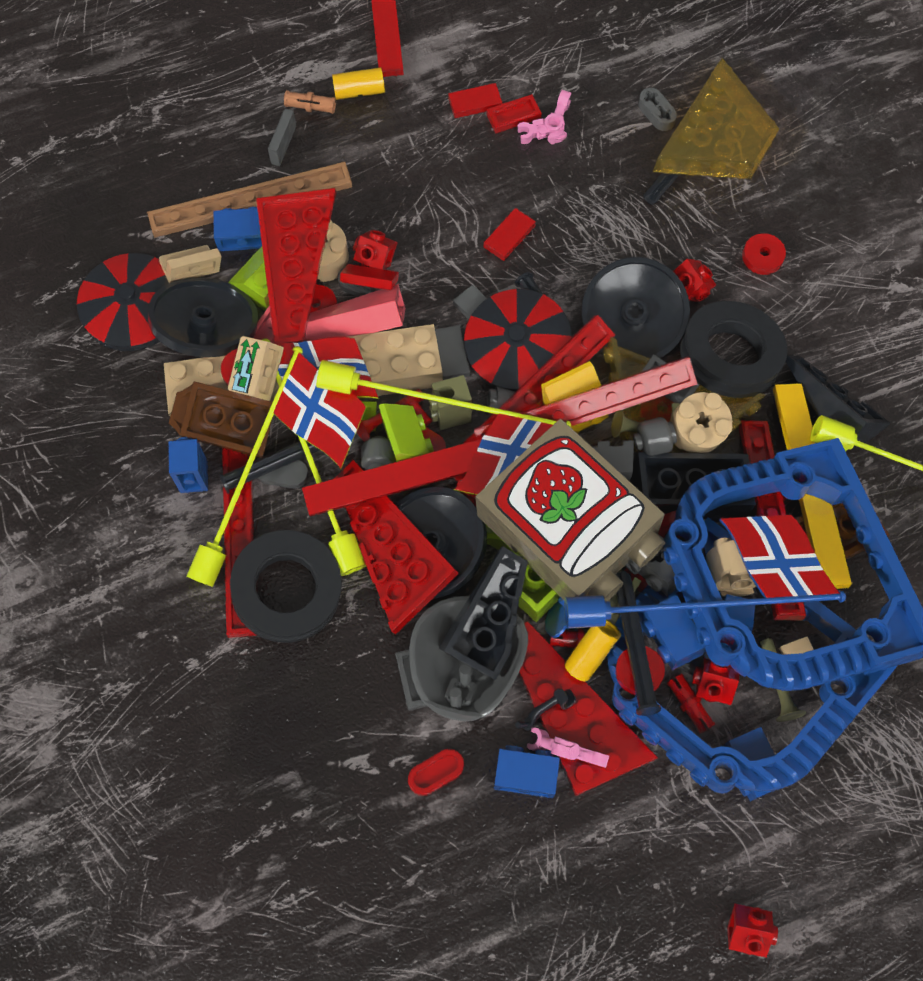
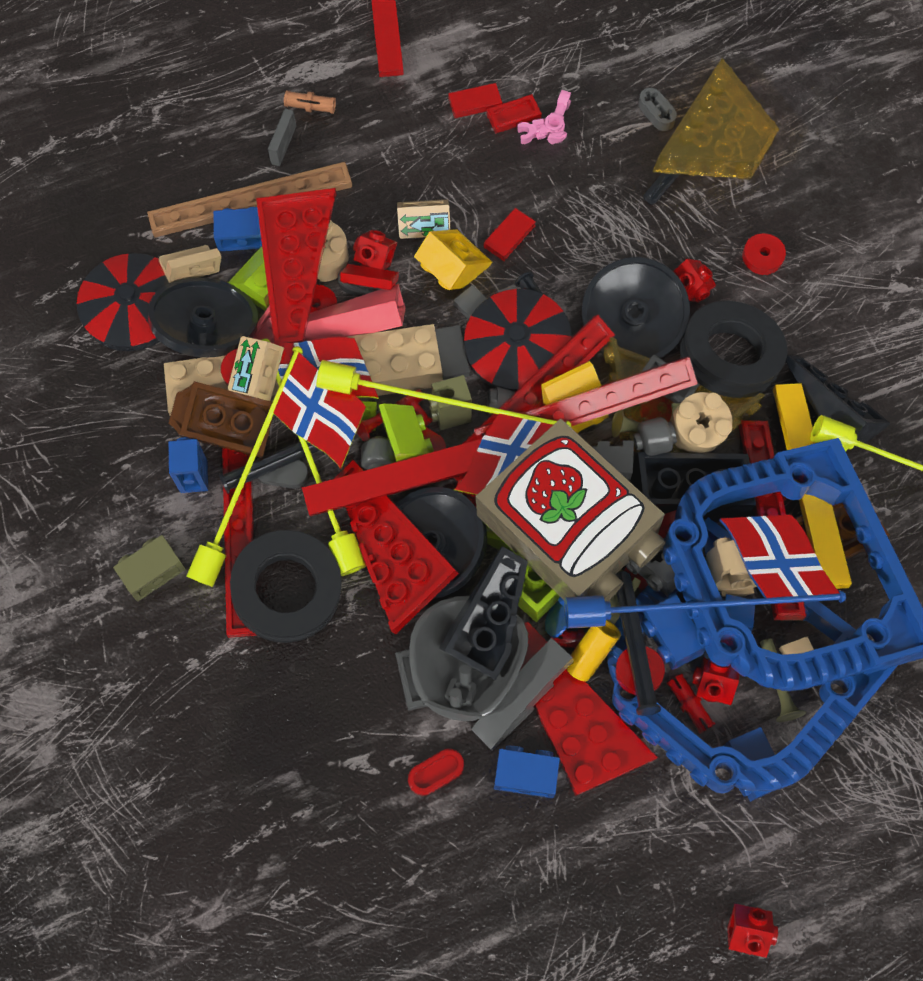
(148, 567): none -> olive brick
(358, 83): yellow pin -> none
(421, 217): none -> panel
(451, 258): none -> yellow slope
(528, 688): none -> dark grey slope
(564, 698): black piece -> none
(566, 749): bright pink piece -> none

